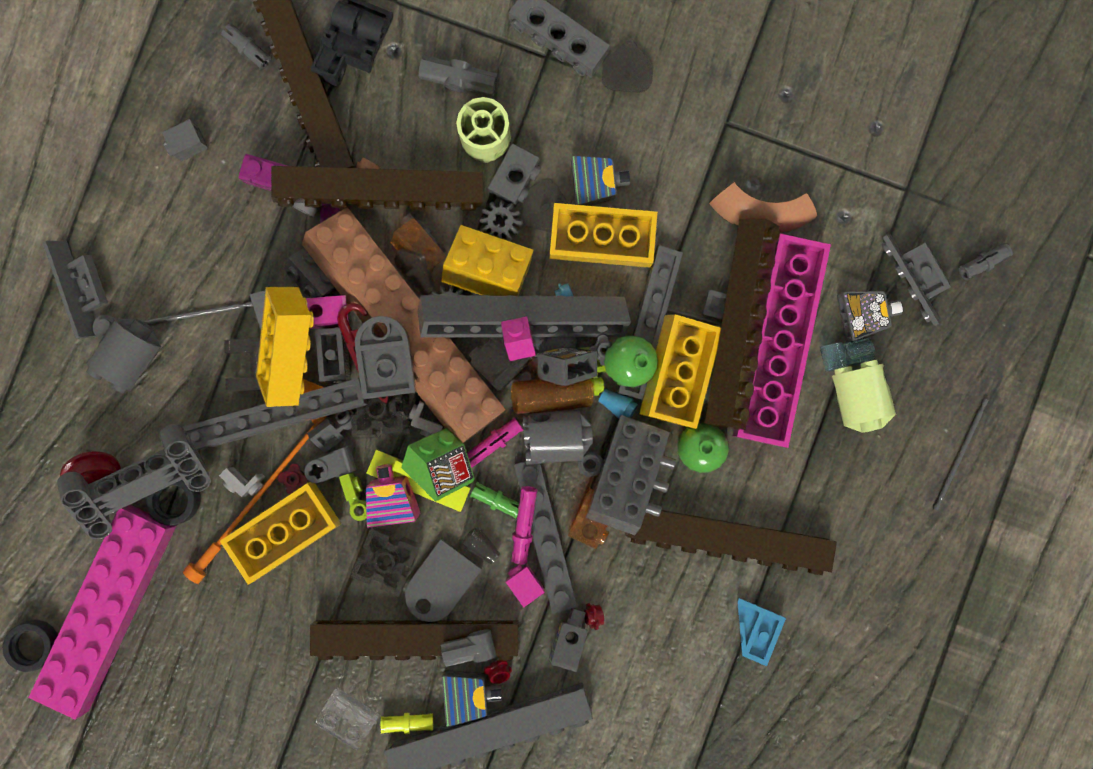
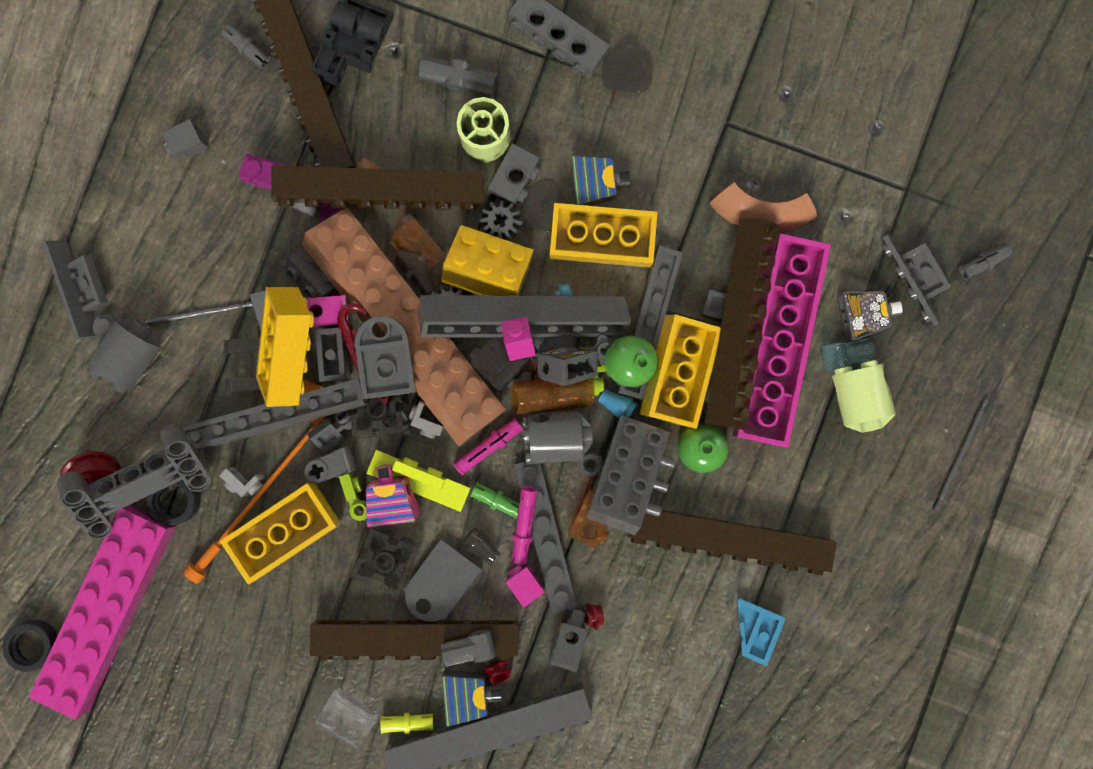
(293, 471): dark red plate -> none
(438, 464): slope -> none

